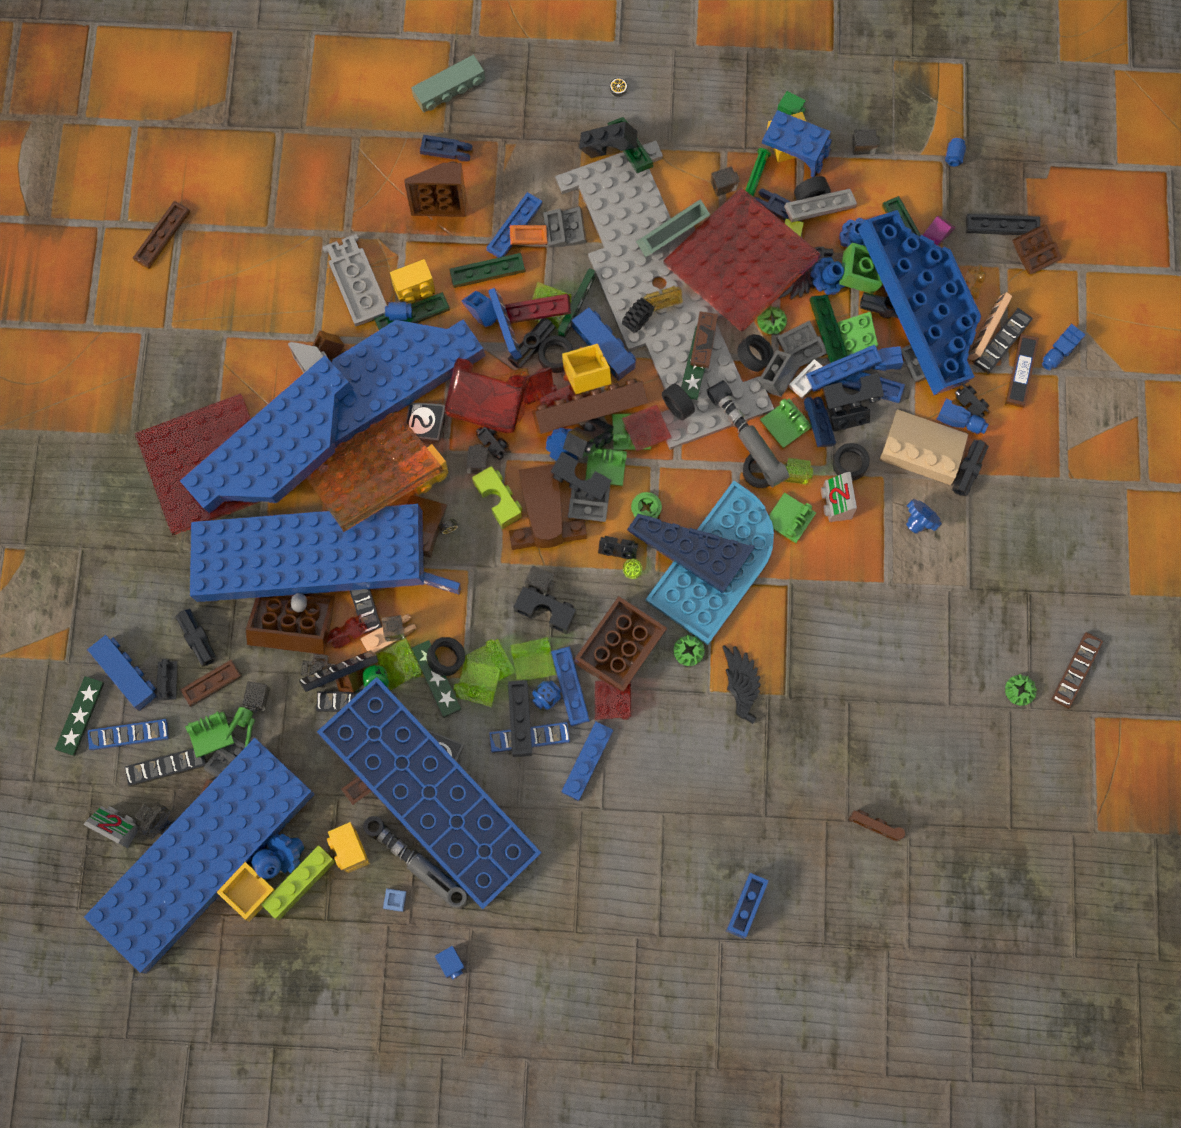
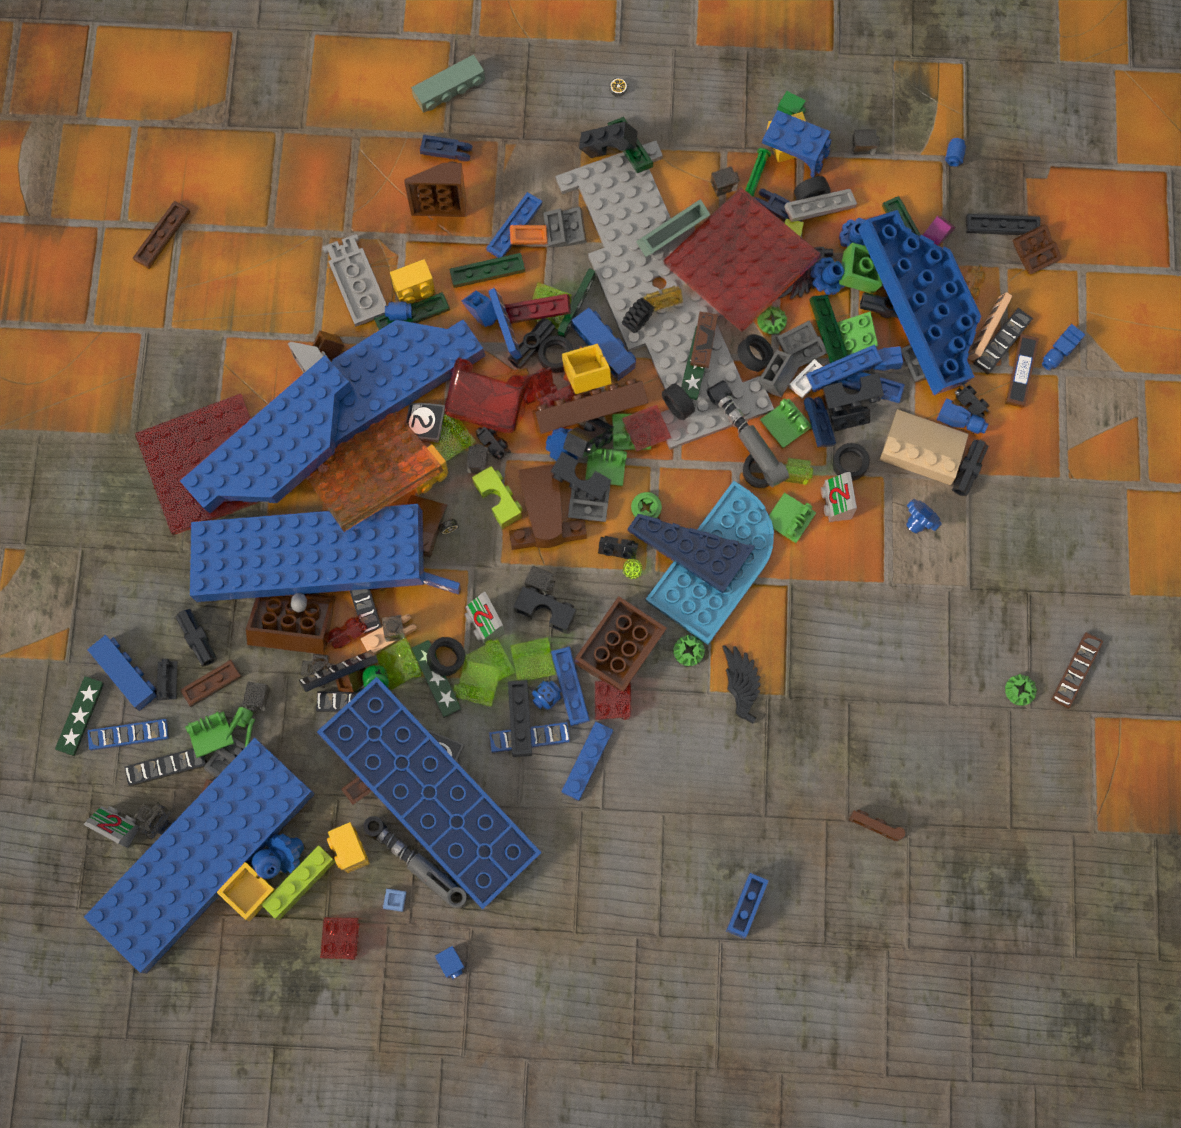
(339, 938): none -> clear red hinge
(453, 438): none -> clear neon green hinge
(484, 618): none -> light grey slope

